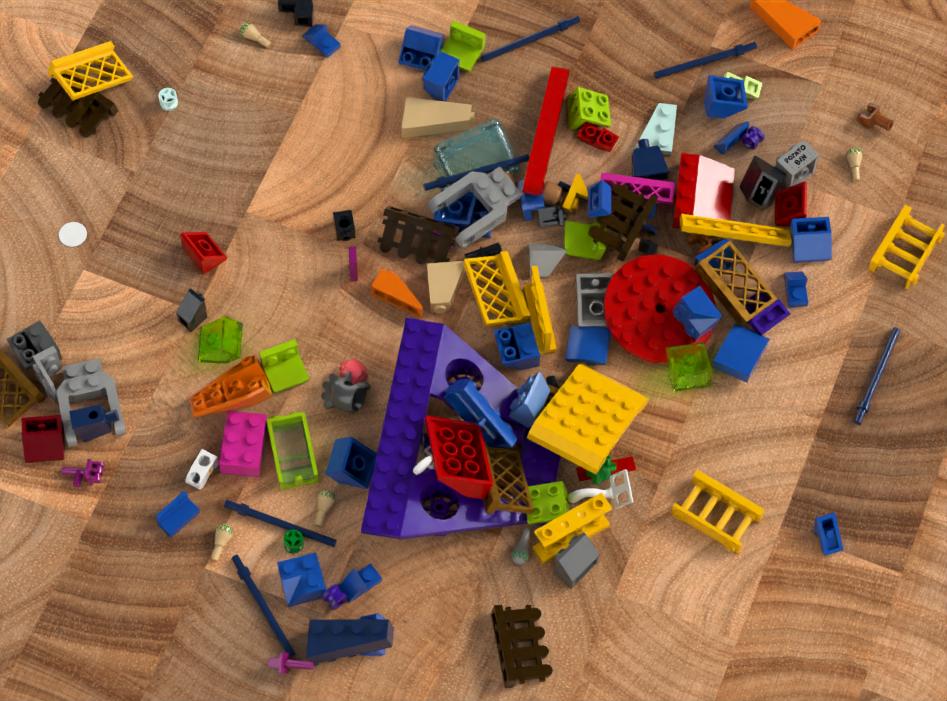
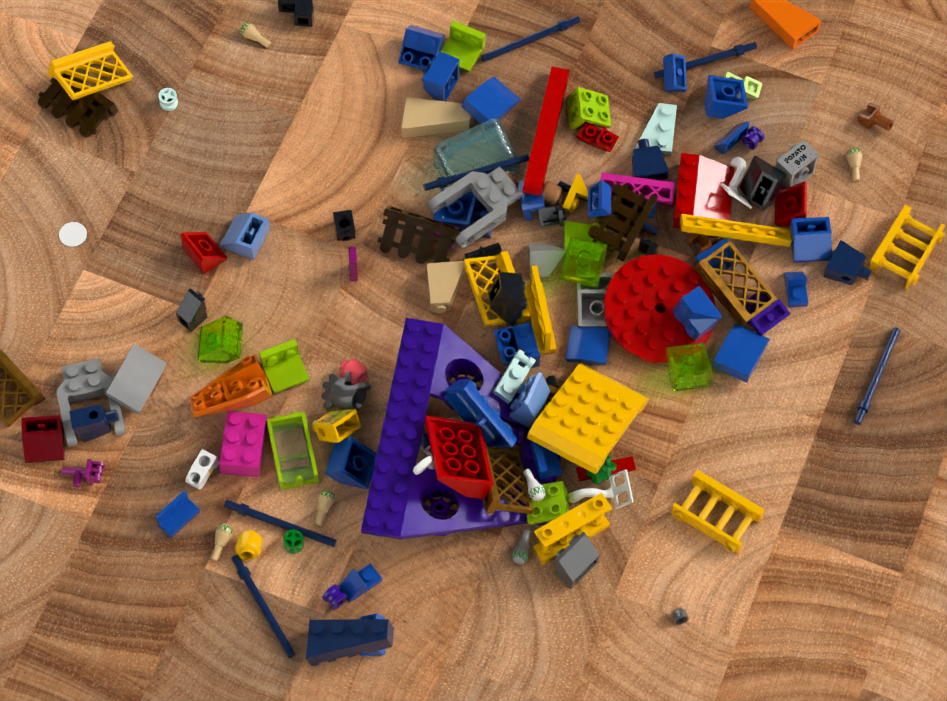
(31, 342): dark grey slope -> none
(47, 364): light grey bracket -> none
(135, 378): none -> light grey slope
(246, 235): none -> medium blue slope
(248, 545): none -> yellow head
(283, 663): magenta arm -> none
(301, 579): blue slope -> none
(322, 40): blue slope -> none
(336, 425): none -> yellow torso
(393, 290): orange slope -> none
(490, 101): none -> blue slope
(507, 296): none -> black slope
(513, 376): none -> light aqua plate
(515, 654): dark brown fence -> none
(535, 490): none -> white piece
(545, 461): none -> blue panel
(584, 262): none -> clear neon green slope
(675, 73): none -> blue slope
(679, 616): none -> flat silver hinge
(732, 190): none -> white piece
(828, 532): blue slope -> none
(846, 265): none -> dark blue torso

